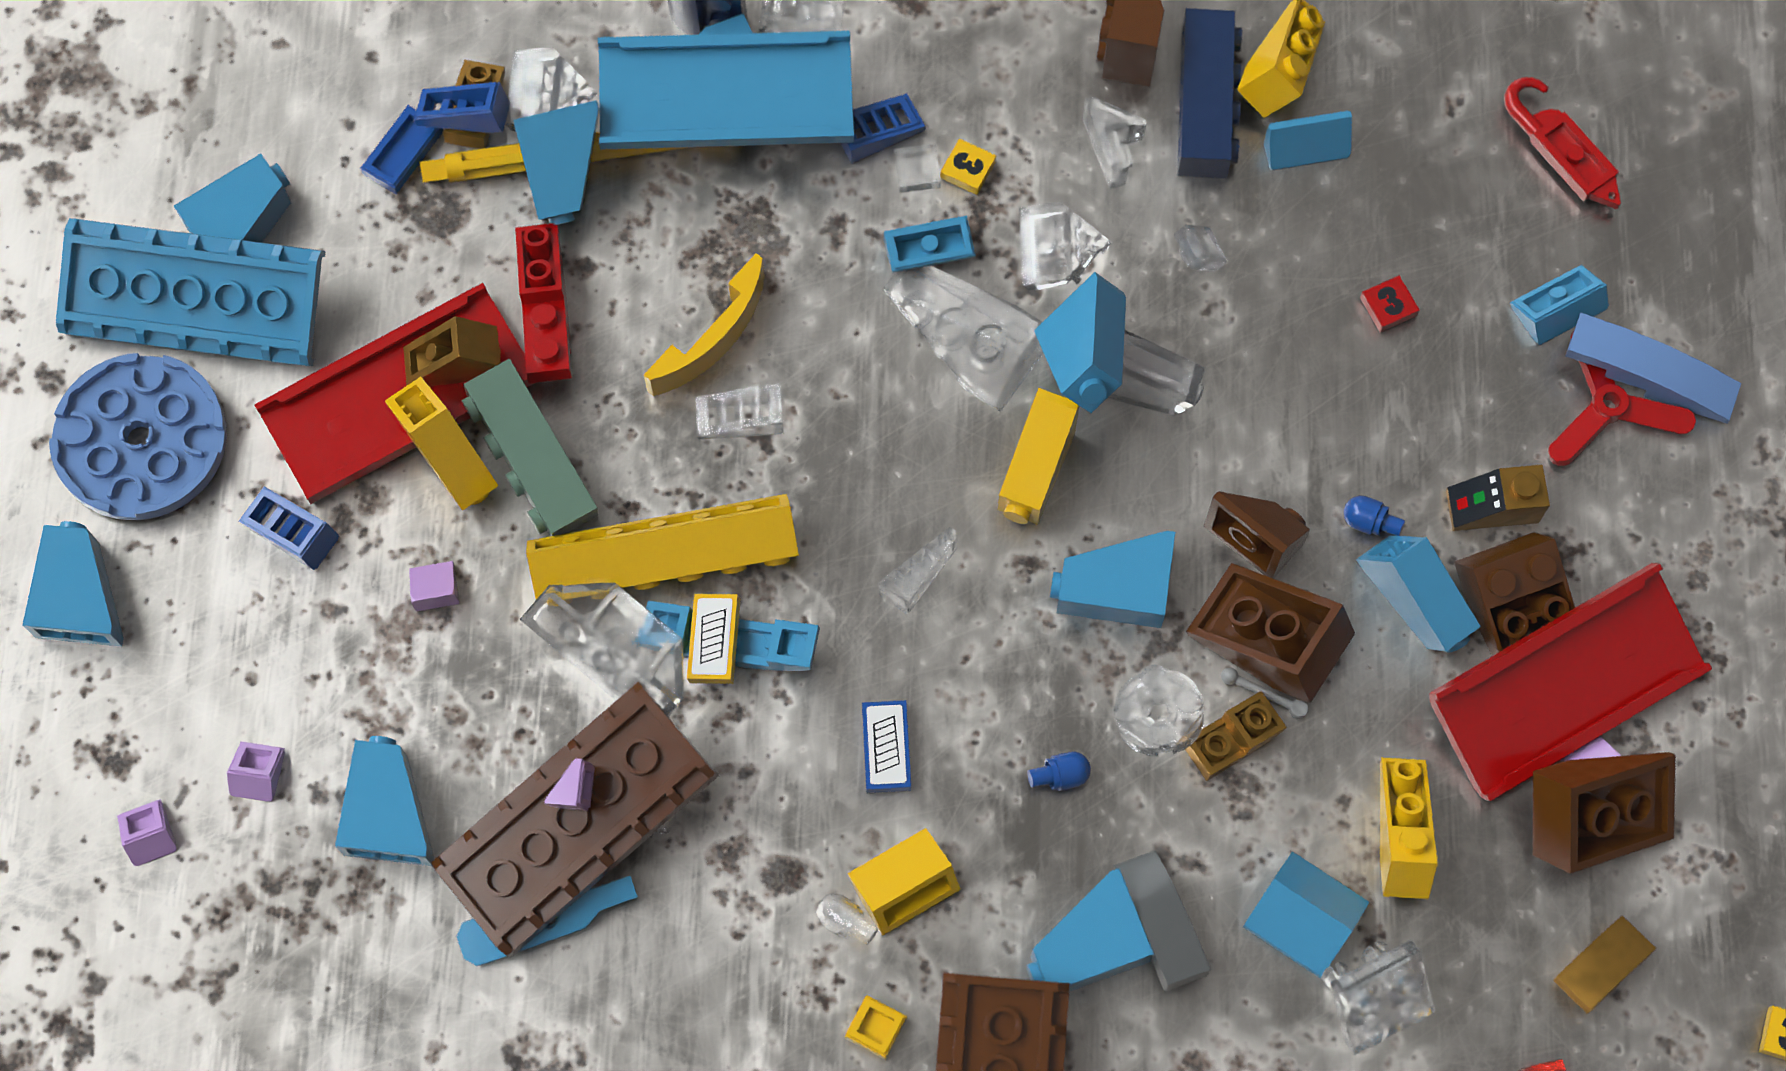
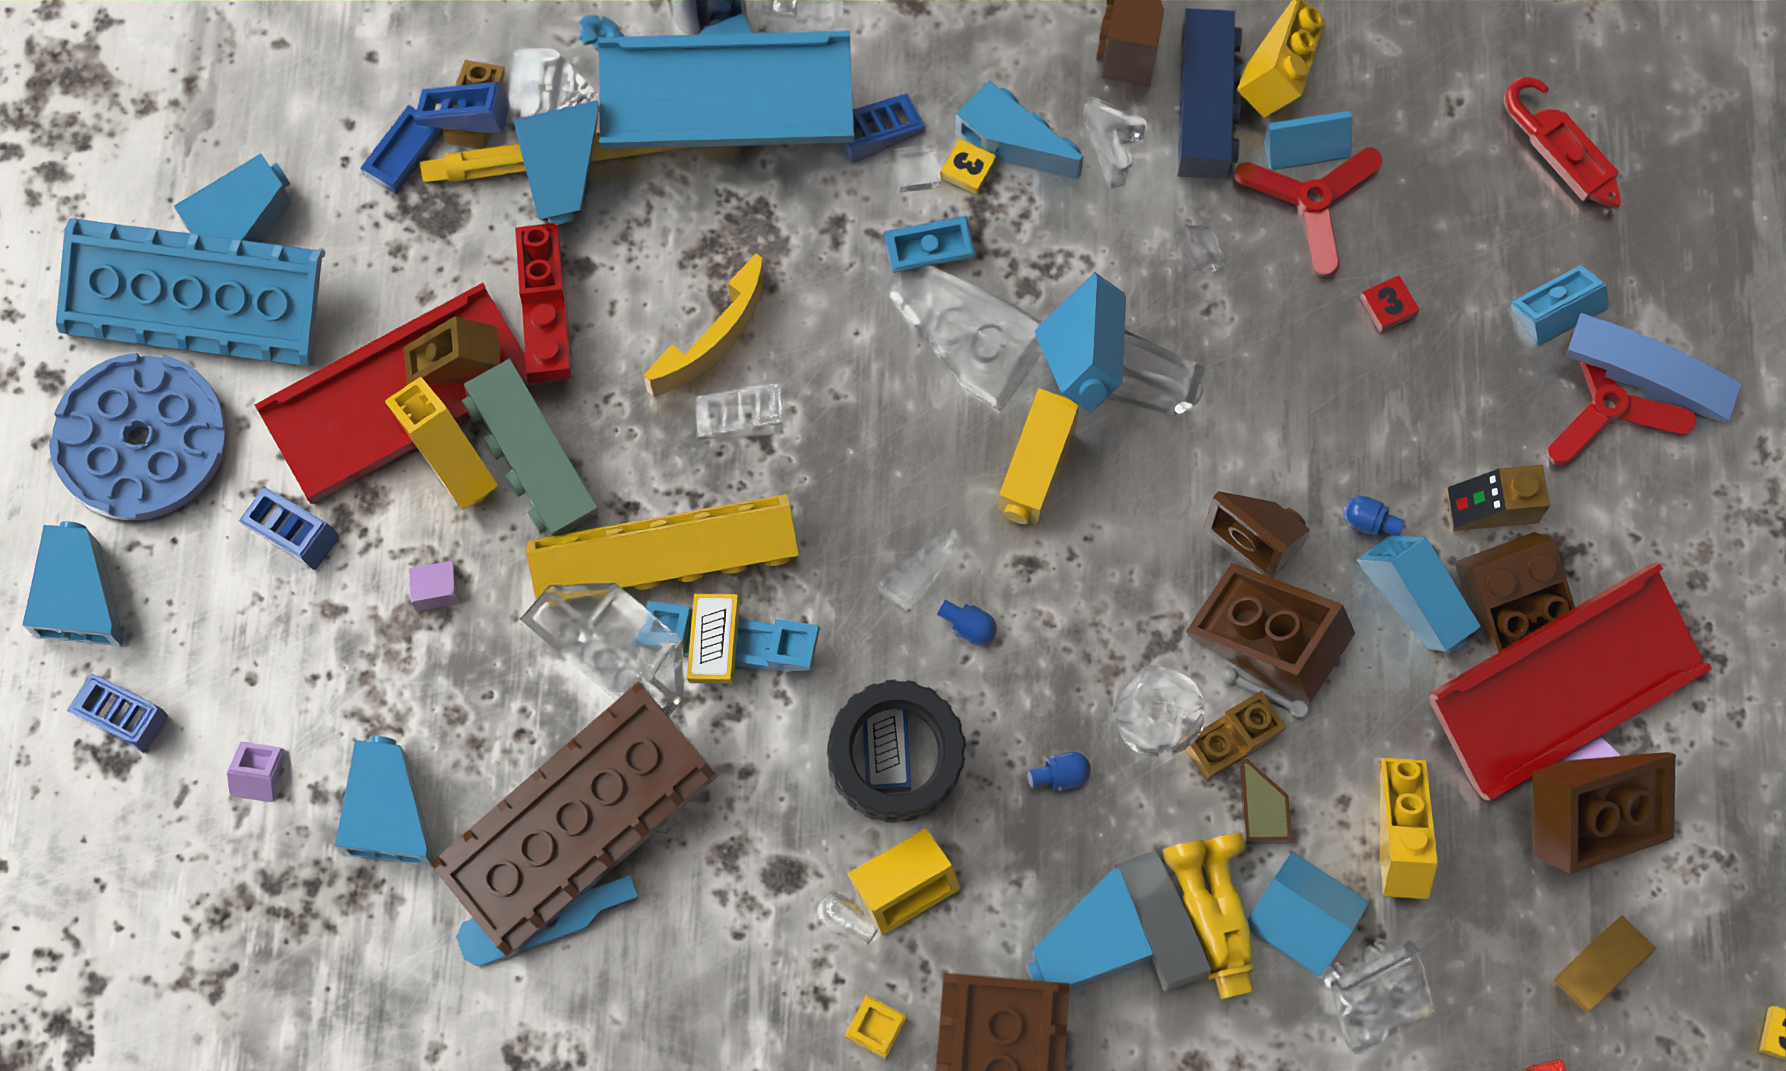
(143, 731): none -> slope
(146, 833): lavender slope -> none
(574, 787): lavender slope -> none
(593, 28): none -> dark azure plant
(916, 700): none -> black tyre
(969, 623): none -> blue cylinder
(1014, 135): none -> dark azure slope
(1056, 245): clear slope -> none
(1118, 581): dark azure slope -> none
(1216, 915): none -> yellow piece
(1263, 807): none -> olive tile
(1316, 214): none -> red piece

